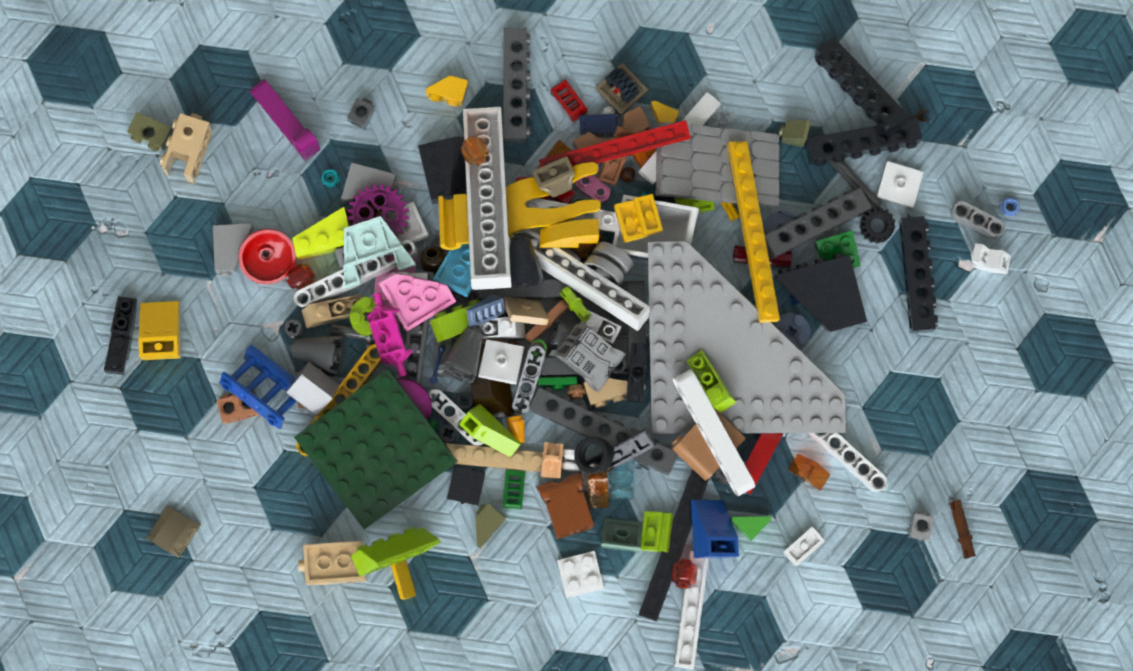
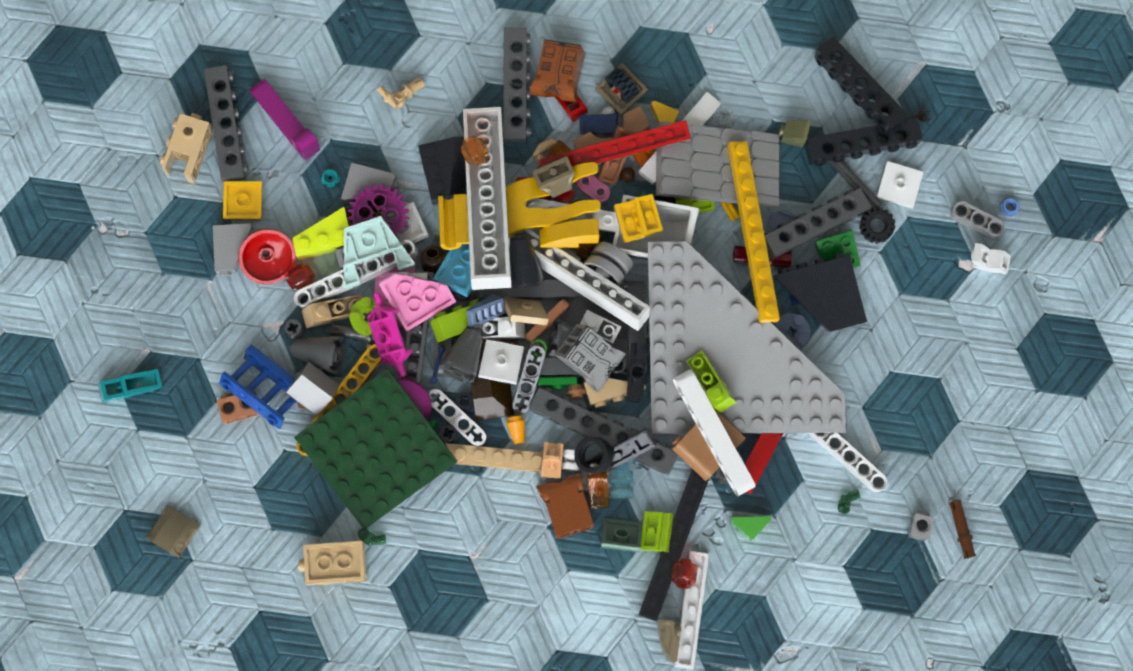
(121, 335): black slope -> none
(129, 385): none -> teal slope
(143, 123): olive brick -> none
(159, 330): yellow slope -> none
(214, 77): none -> dark grey brick
(242, 200): none -> yellow plate
(361, 121): dark grey brick -> none
(369, 538): none -> clear green arm
(393, 550): lime slope -> none
(398, 98): none -> tan pin
(403, 580): yellow slope -> none
(449, 90): yellow slope -> none
(466, 485): black piece -> none
(487, 523): olive slope -> none
(488, 430): lime slope -> none
(512, 505): green slope -> none
(542, 147): none -> tan arm
(558, 70): none -> dark orange piece
(575, 304): lime pin -> none
(580, 574): white plate -> none
(669, 638): none -> dark tan slope
(713, 530): blue slope -> none
(803, 546): white plate -> none
(809, 471): clear orange slope -> none
(846, 499): none -> clear green arm
(917, 323): black brick -> none

